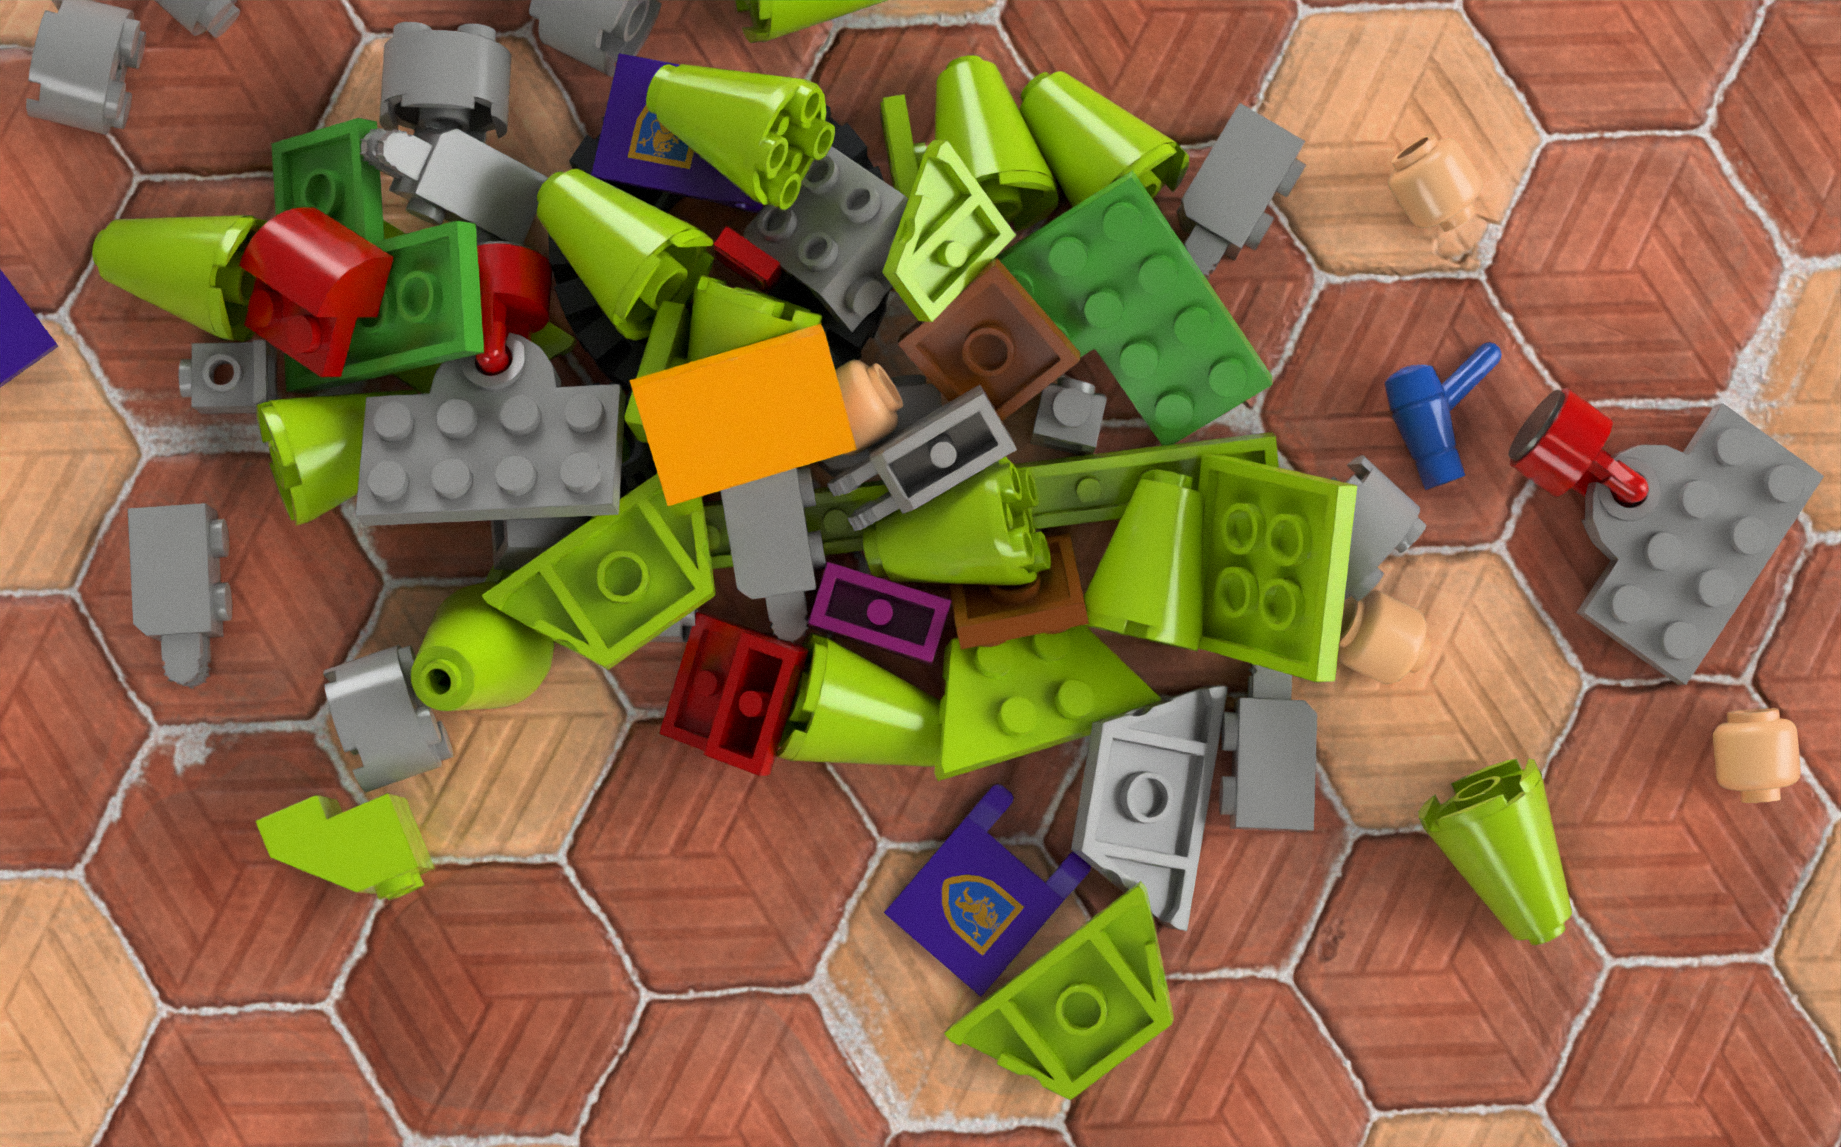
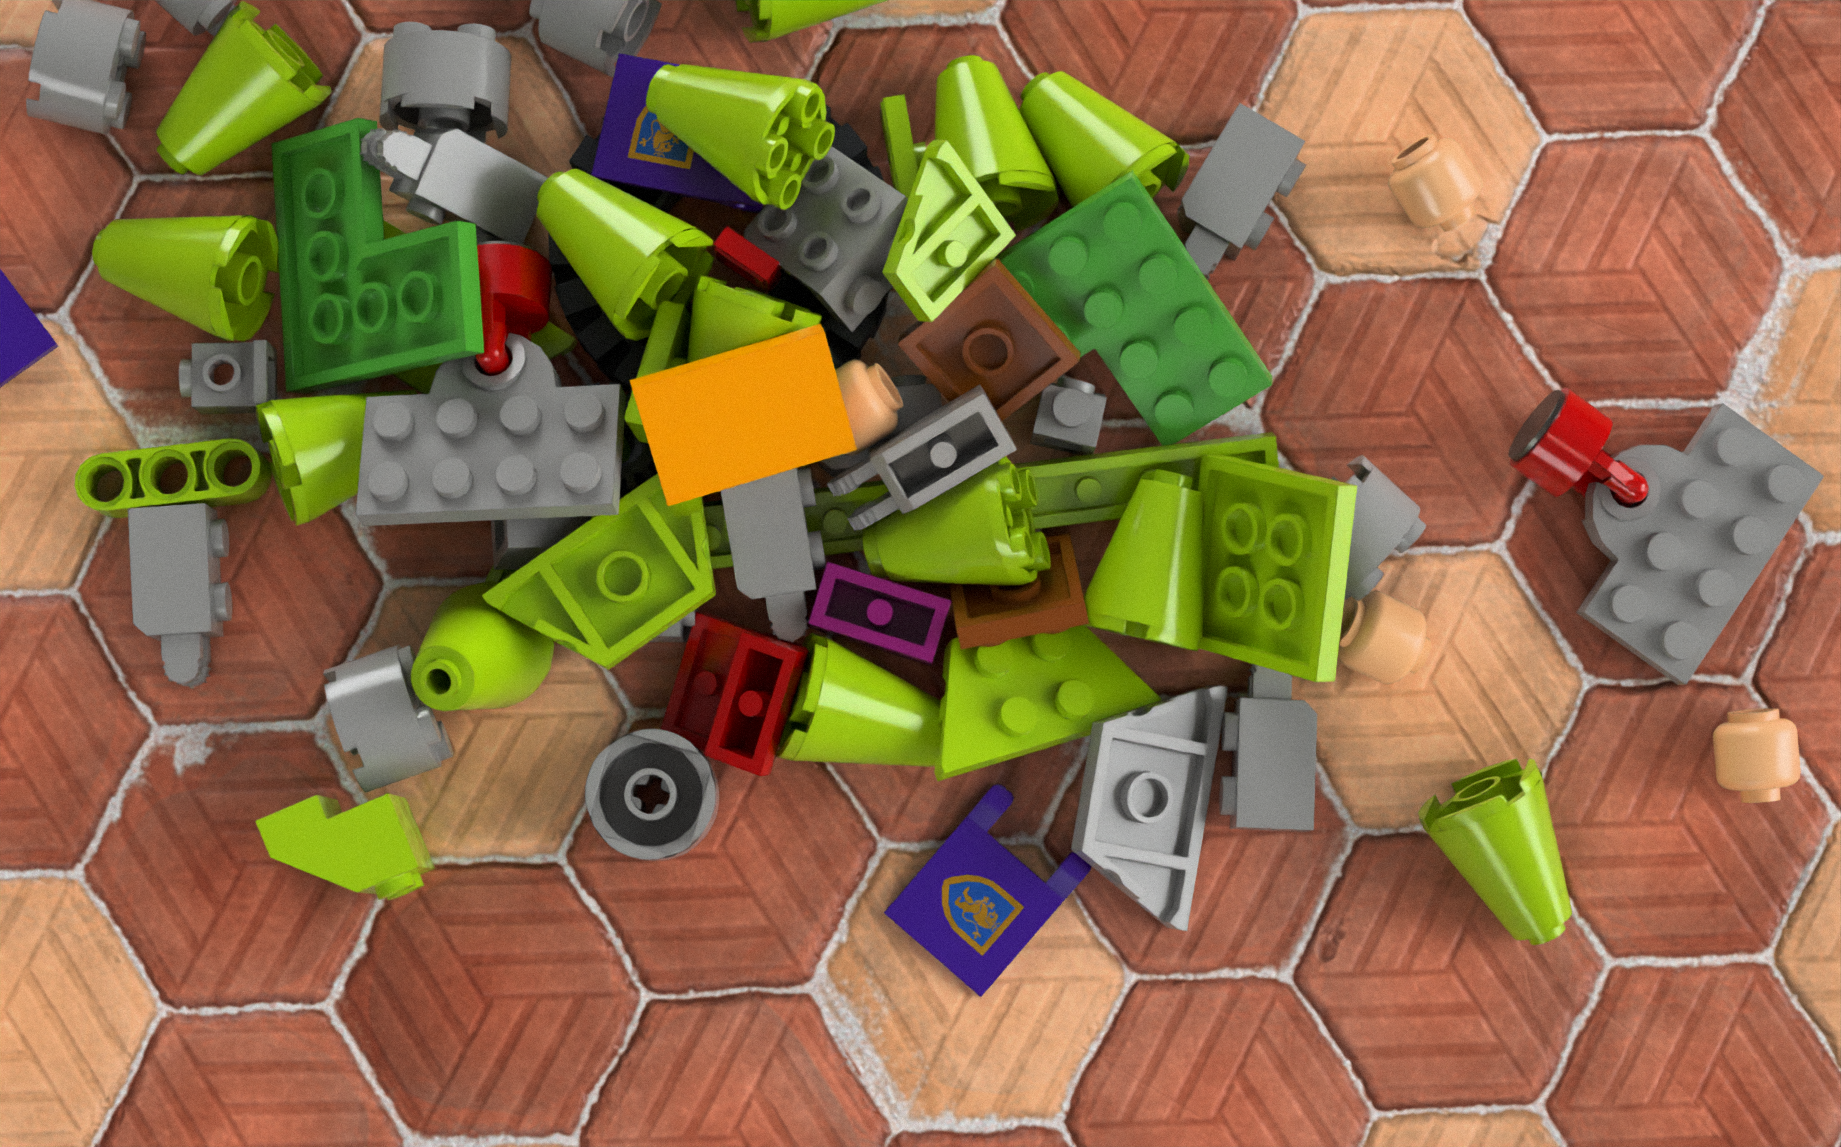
(145, 466): none -> lime beam
(238, 94): none -> lime cone
(312, 286): red brick -> none
(634, 763): none -> light grey brick
(1078, 1003): lime wing -> none
(1423, 410): blue piece -> none

